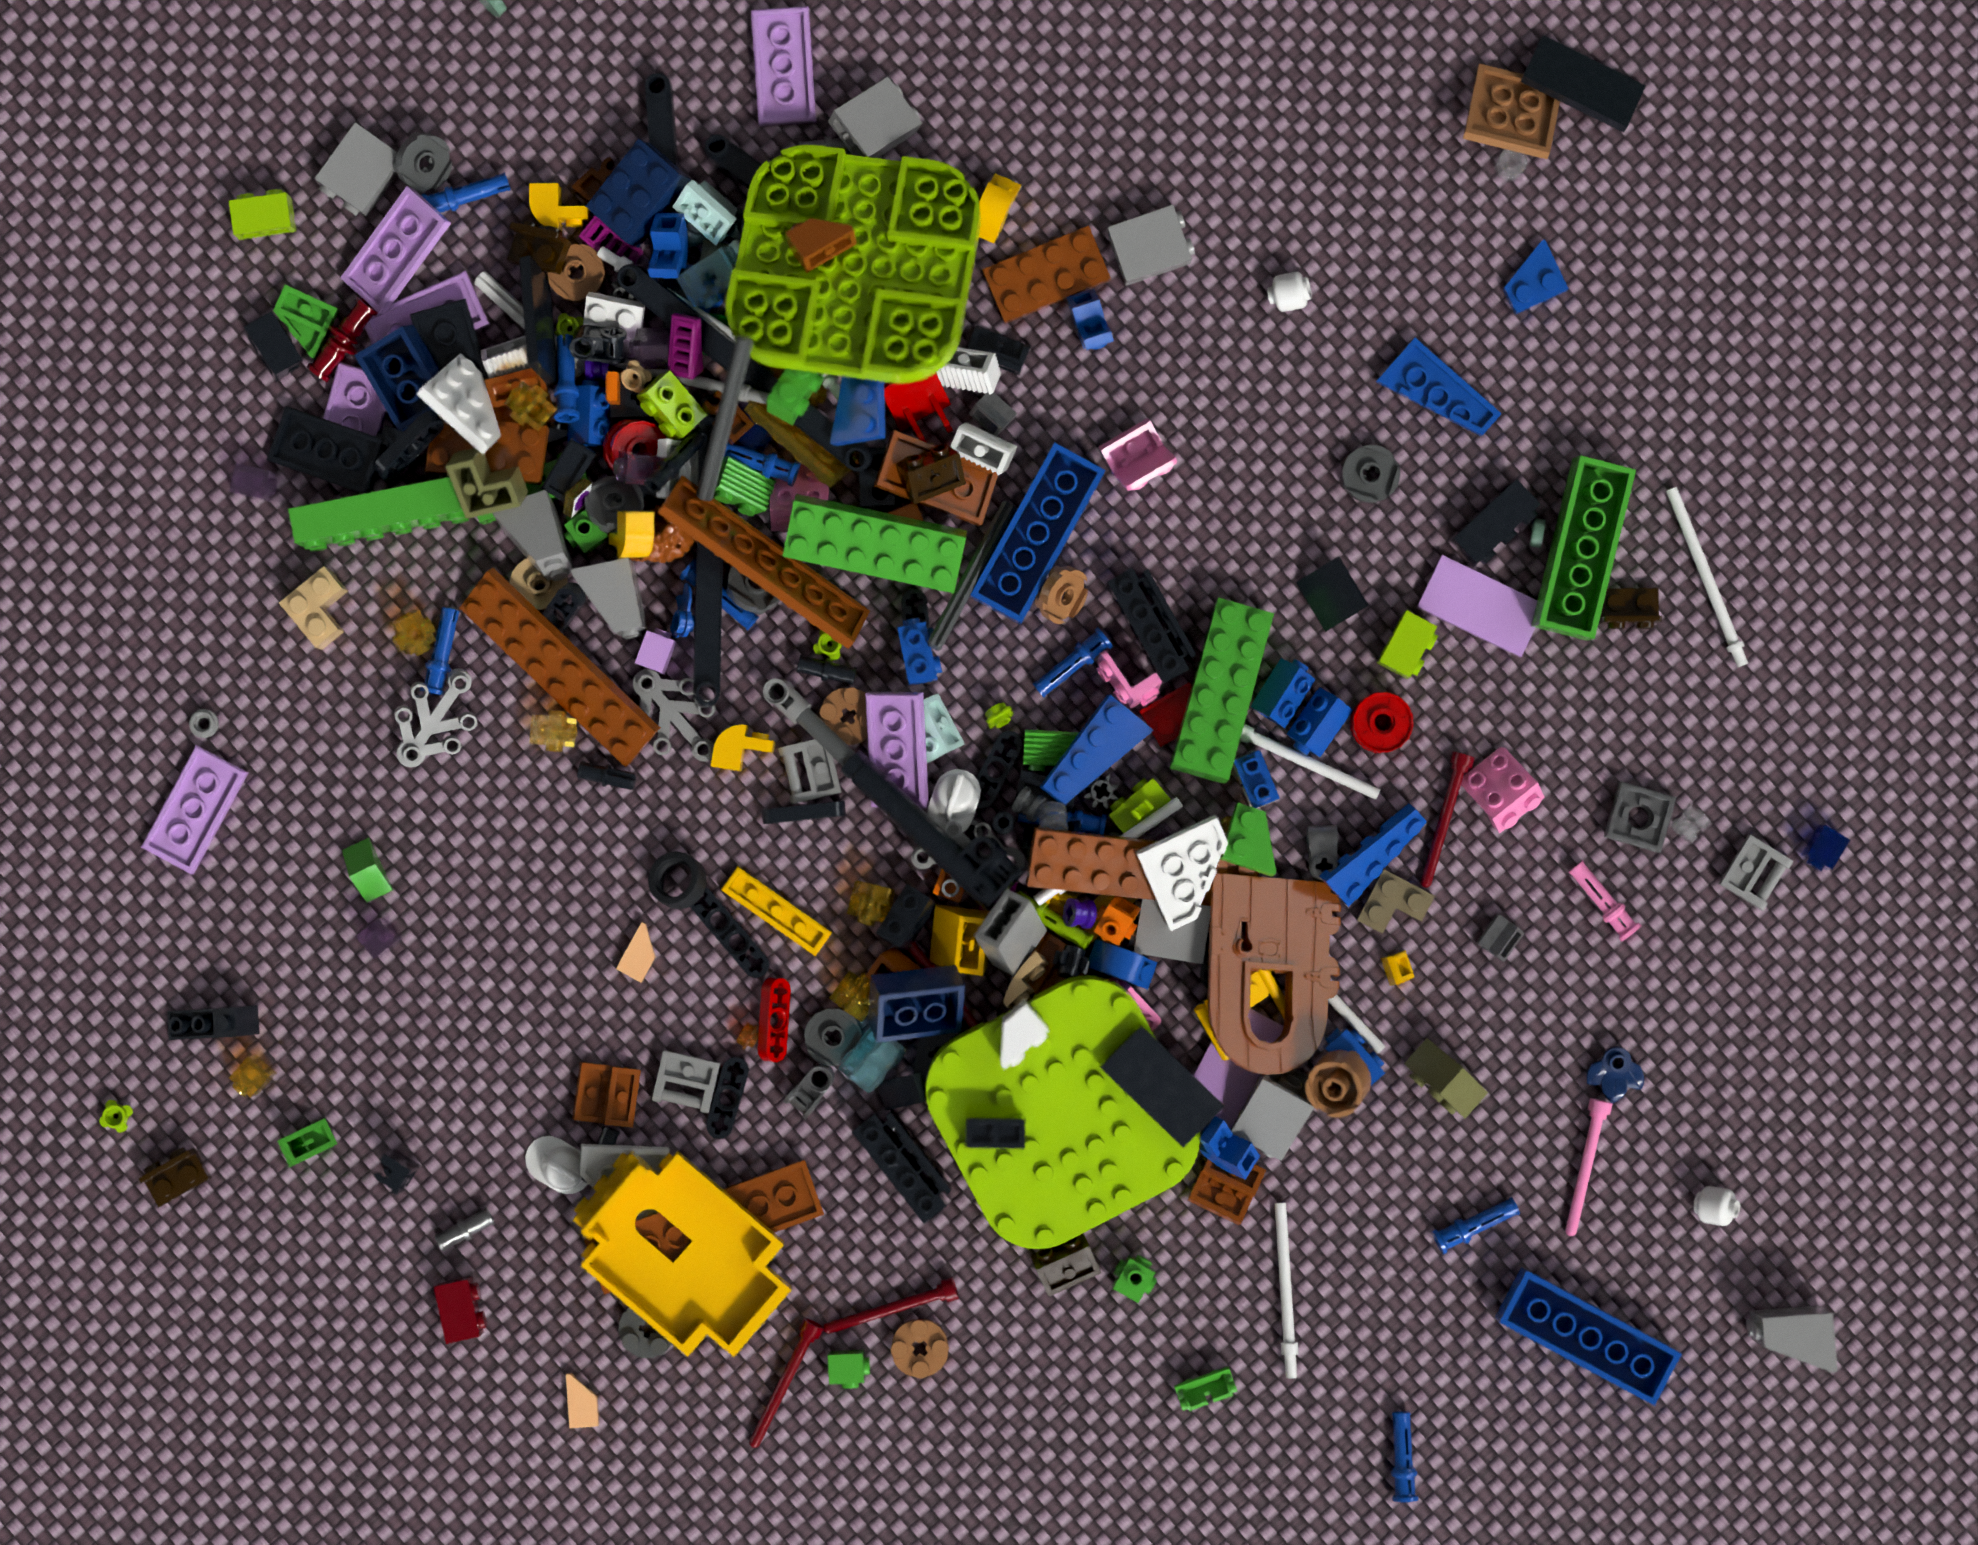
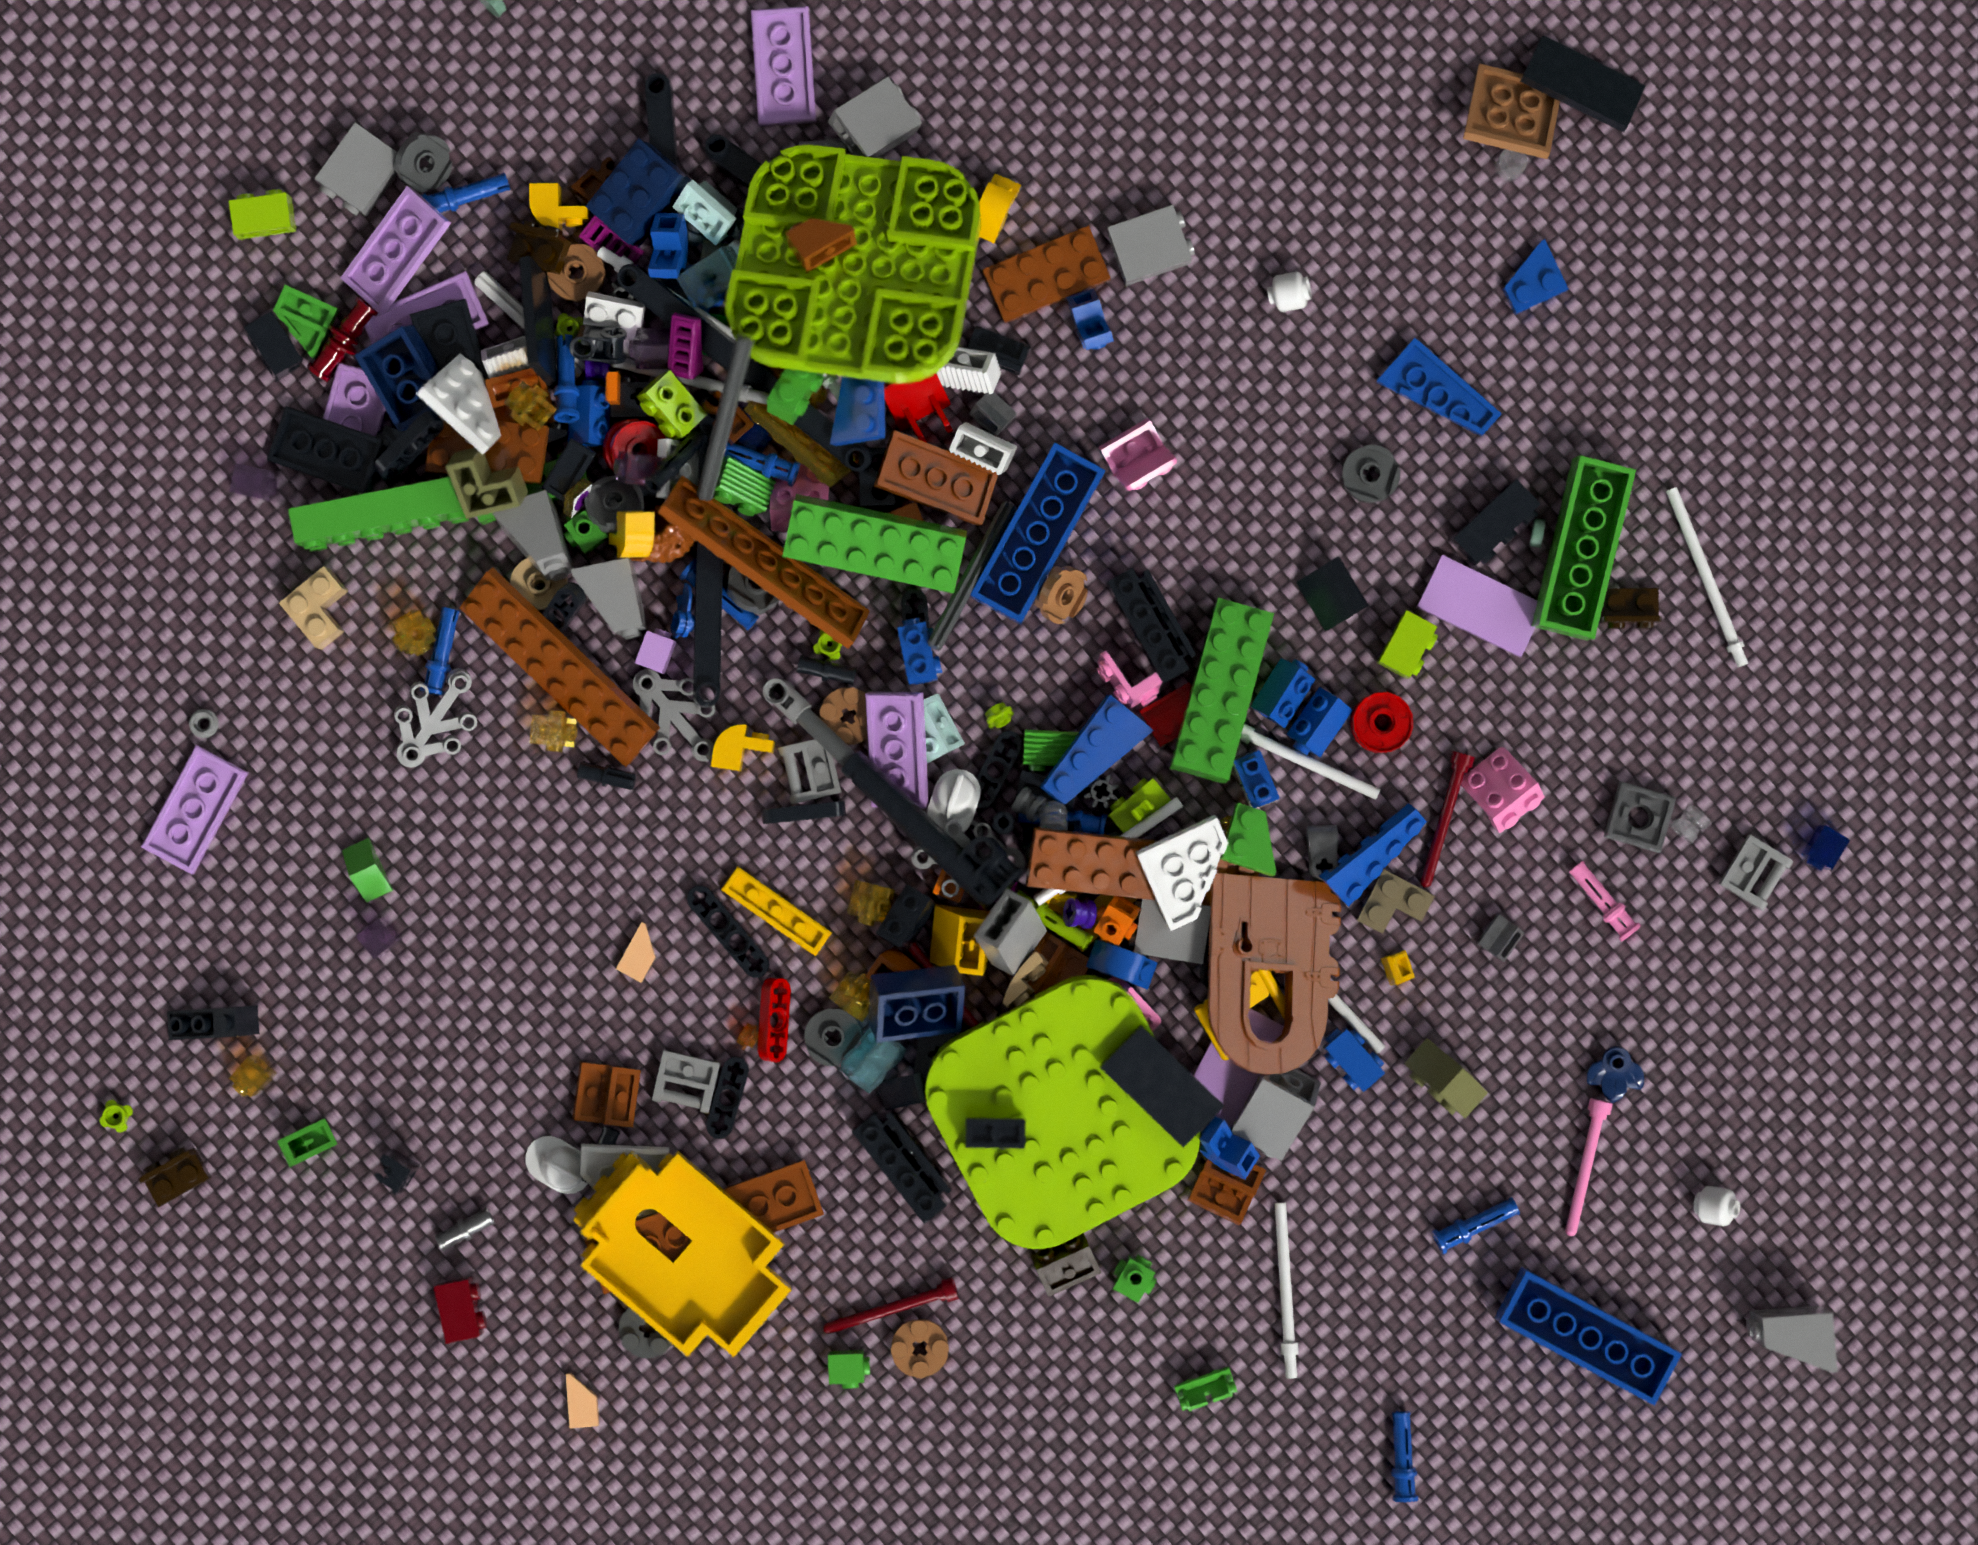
(629, 379): tan plate -> none
(661, 868): black tyre -> none
(808, 1333): dark red piece -> none
(809, 1091): flat silver piece -> none
(932, 472): dark brown bracket -> none
(1020, 1031): white slope -> none
(1071, 962): black gear -> none
(1086, 651): blue pin -> none
(1338, 1083): medium nougat brick -> none

